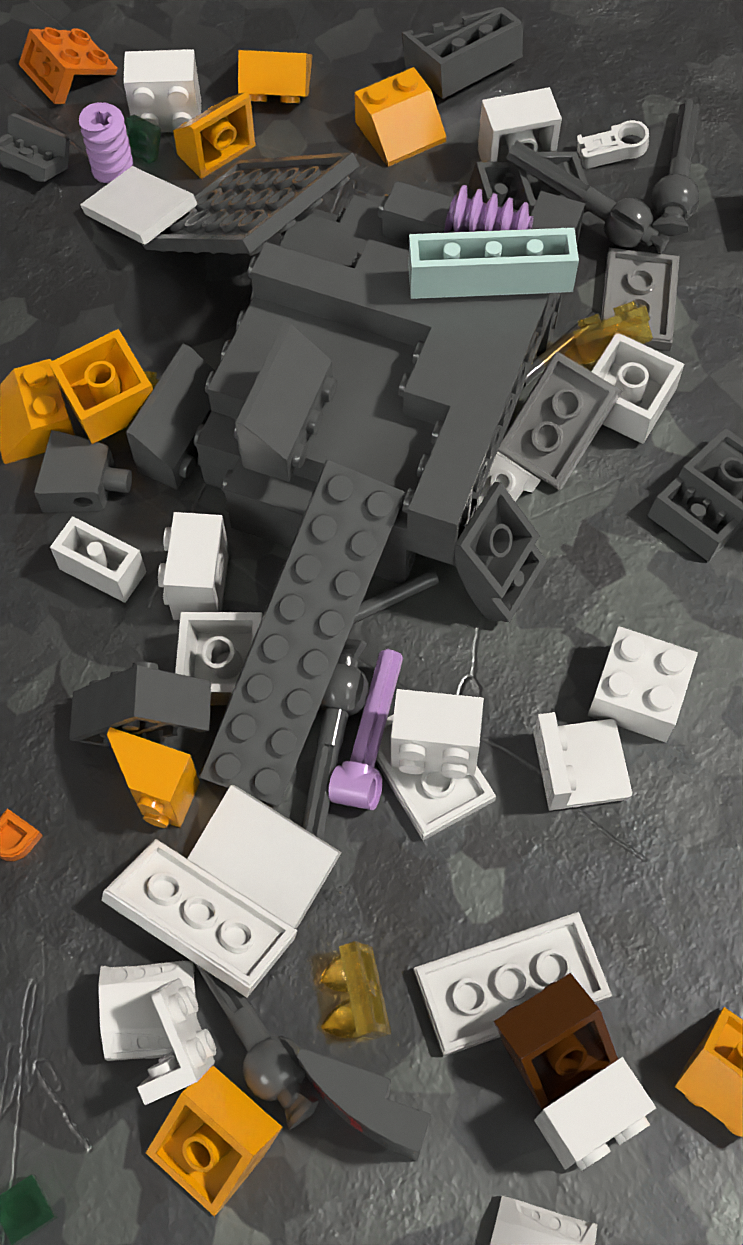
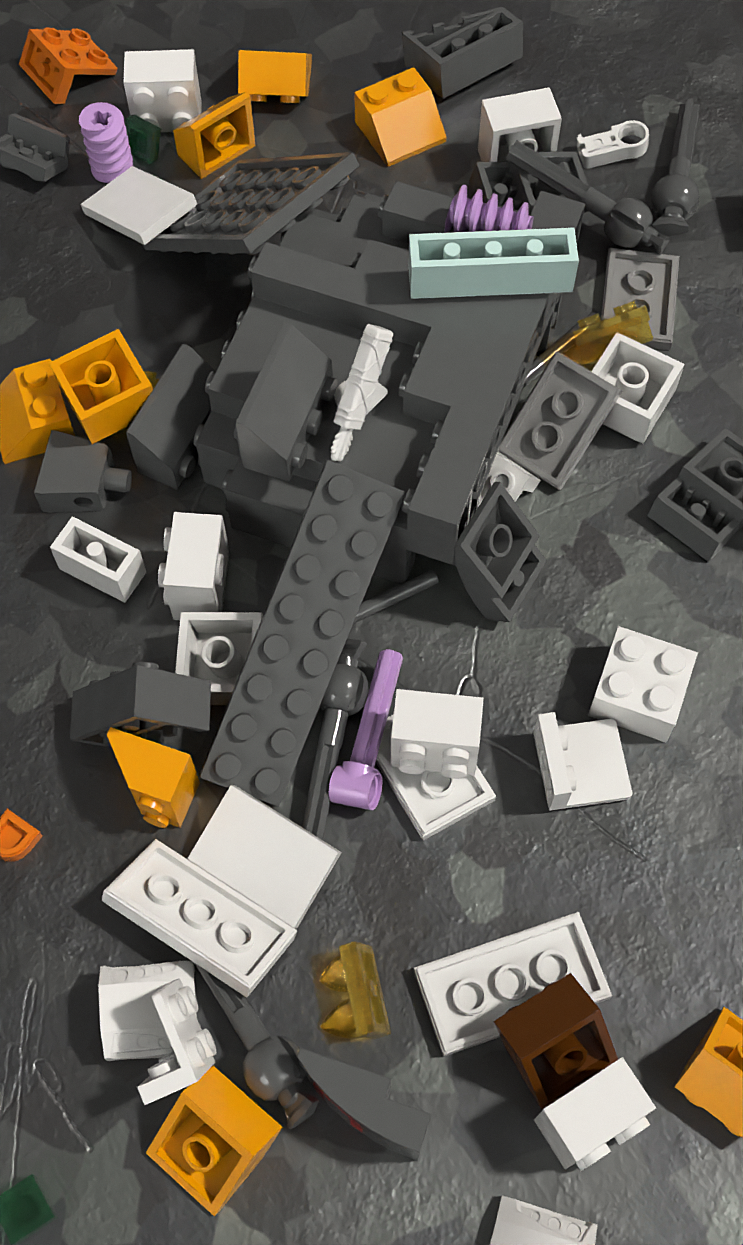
(361, 389): none -> white piece

